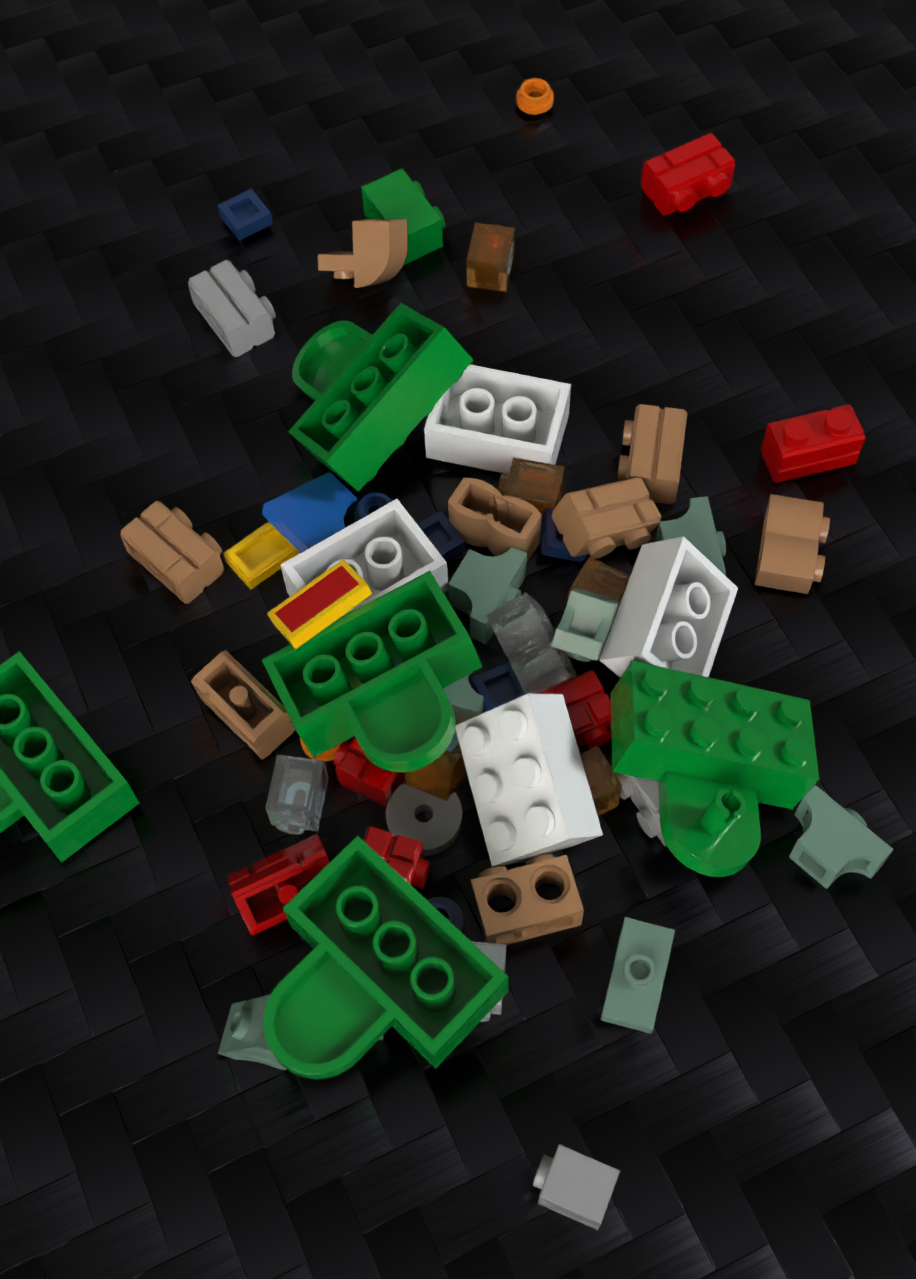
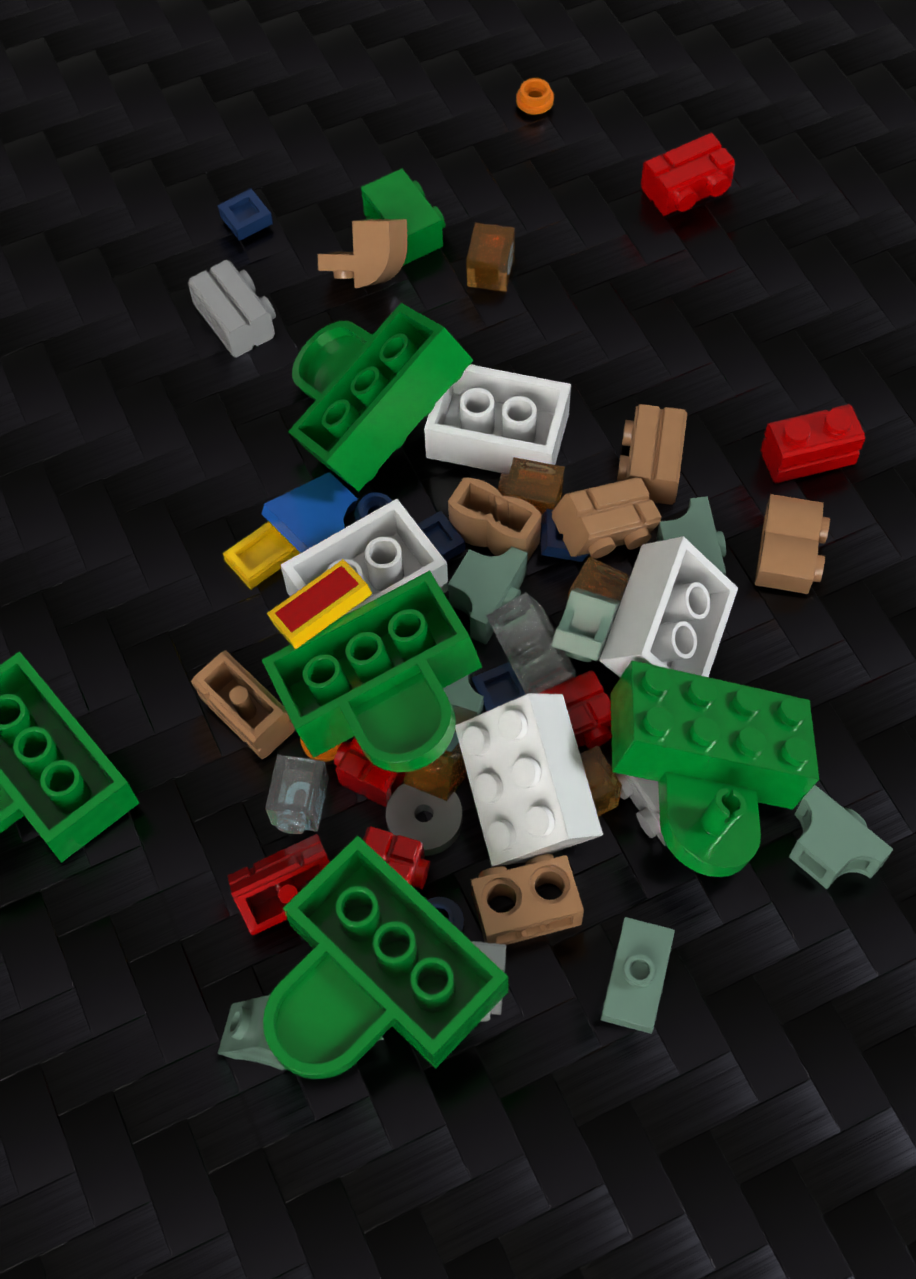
(173, 551): medium nougat brick -> none
(575, 1186): light grey brick -> none

